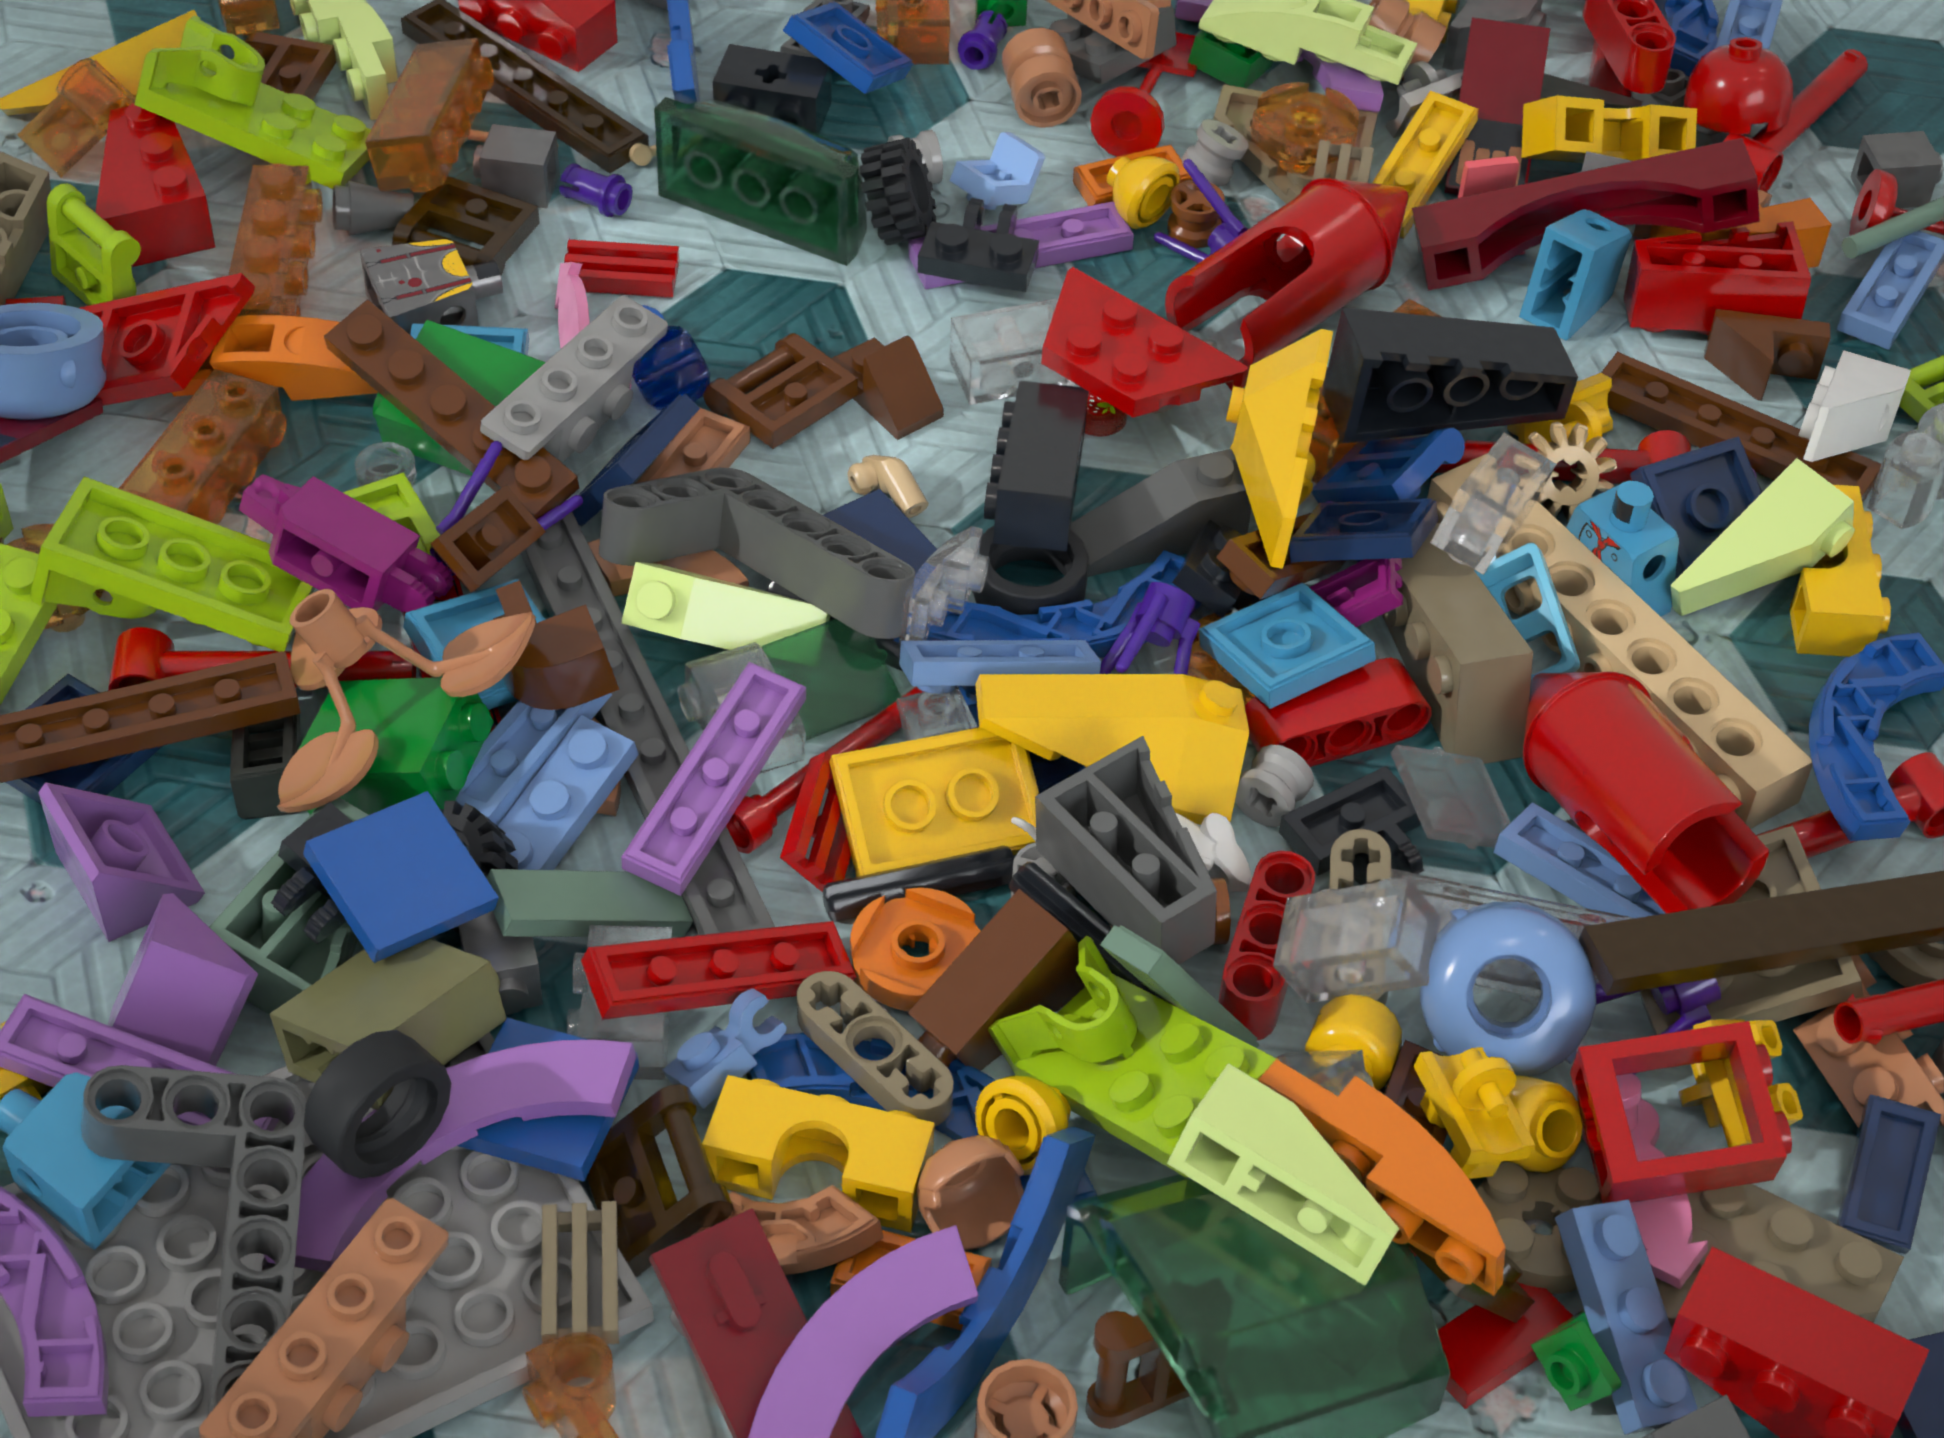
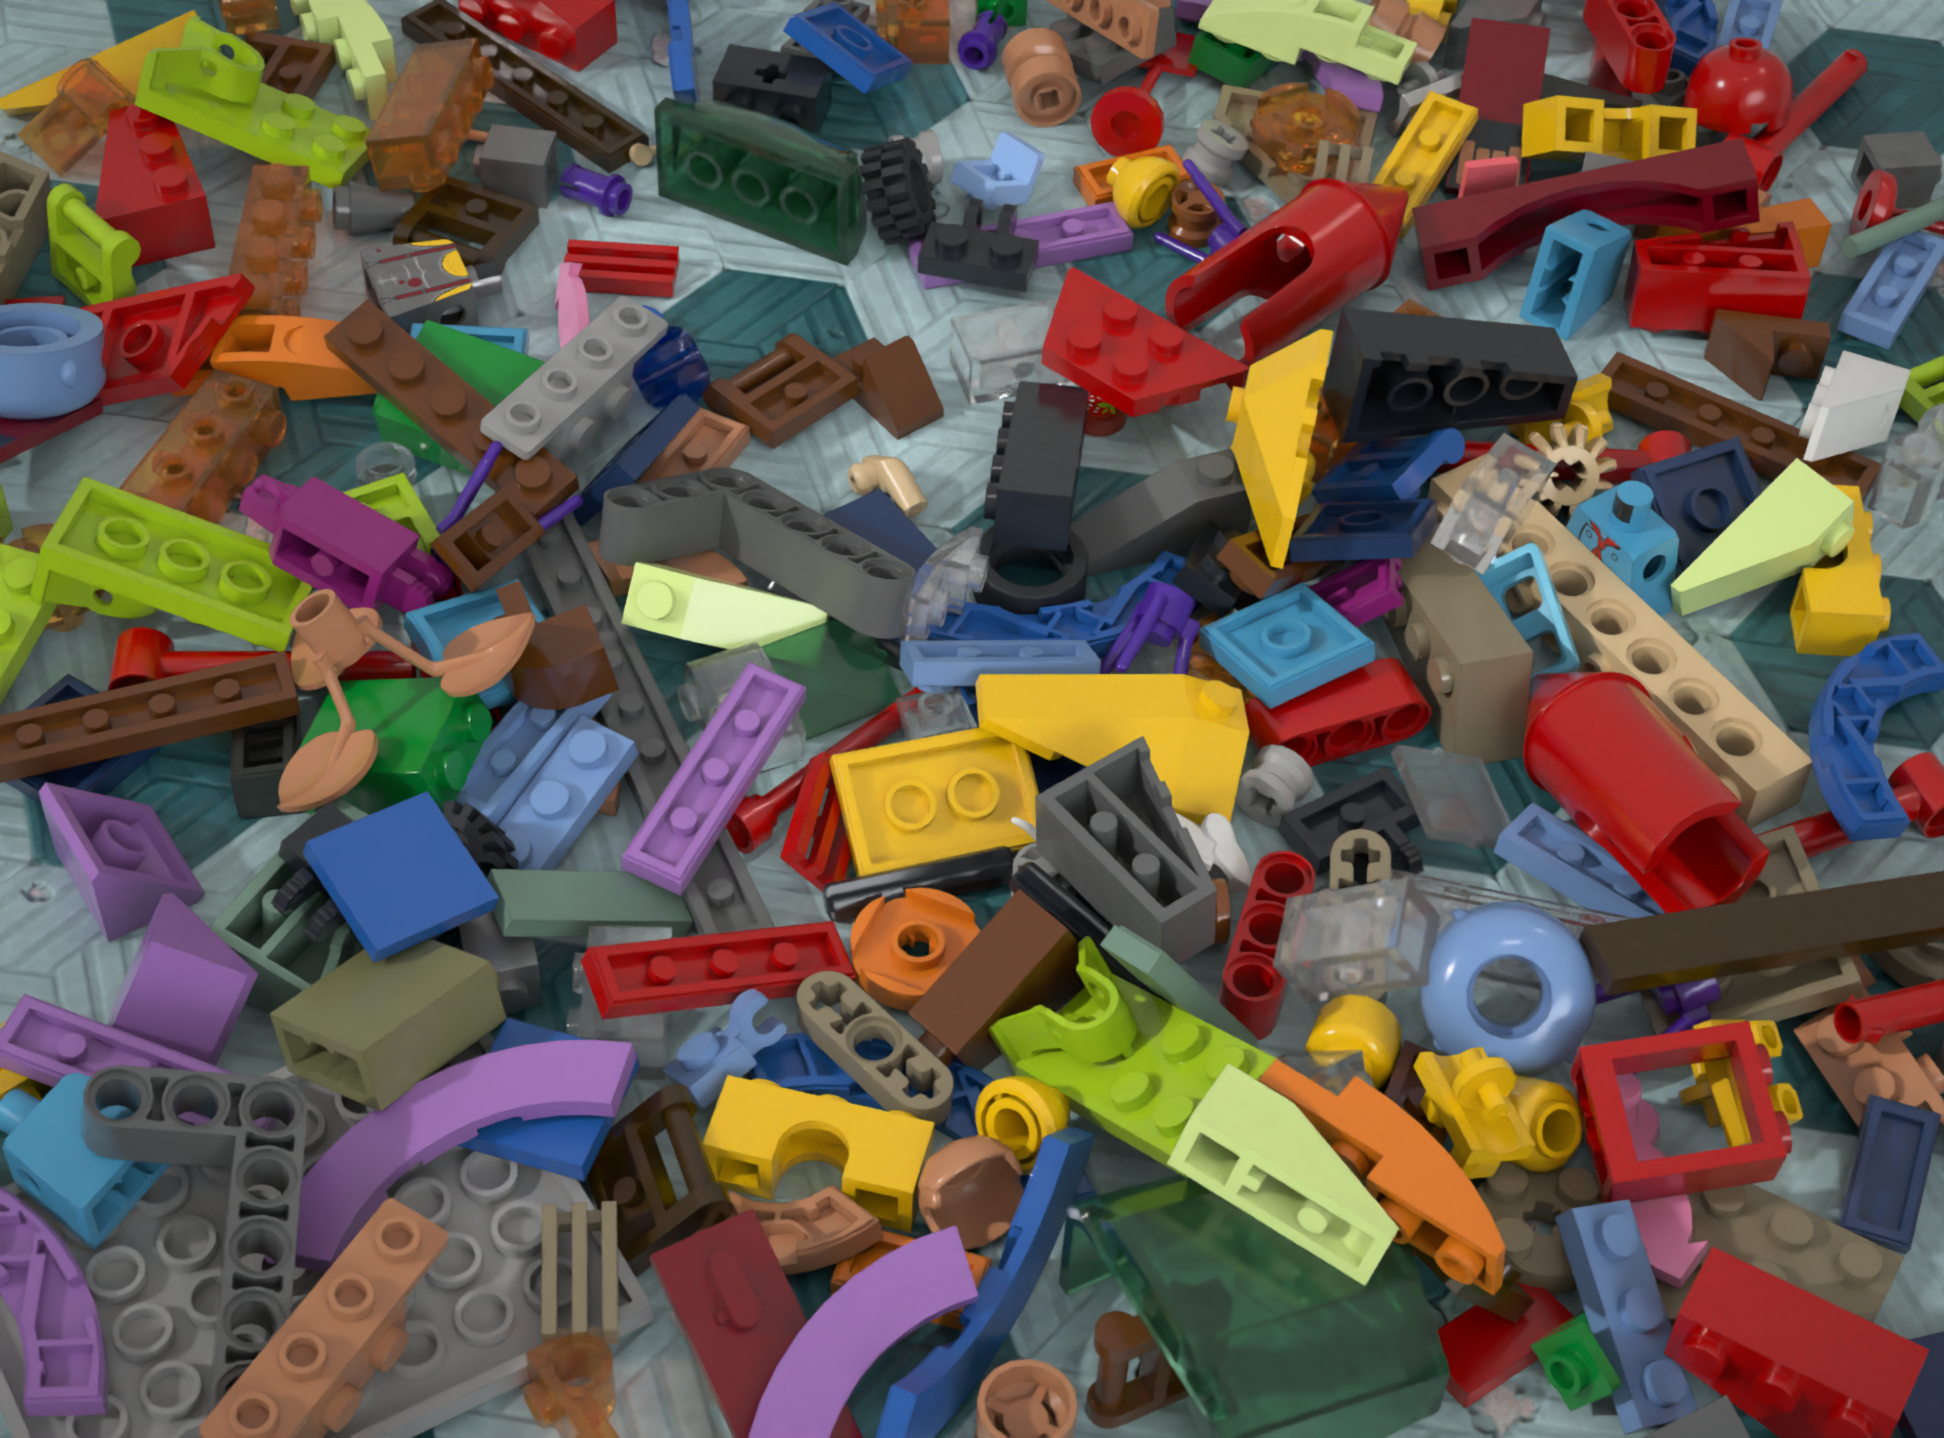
(352, 1087): black tyre -> none

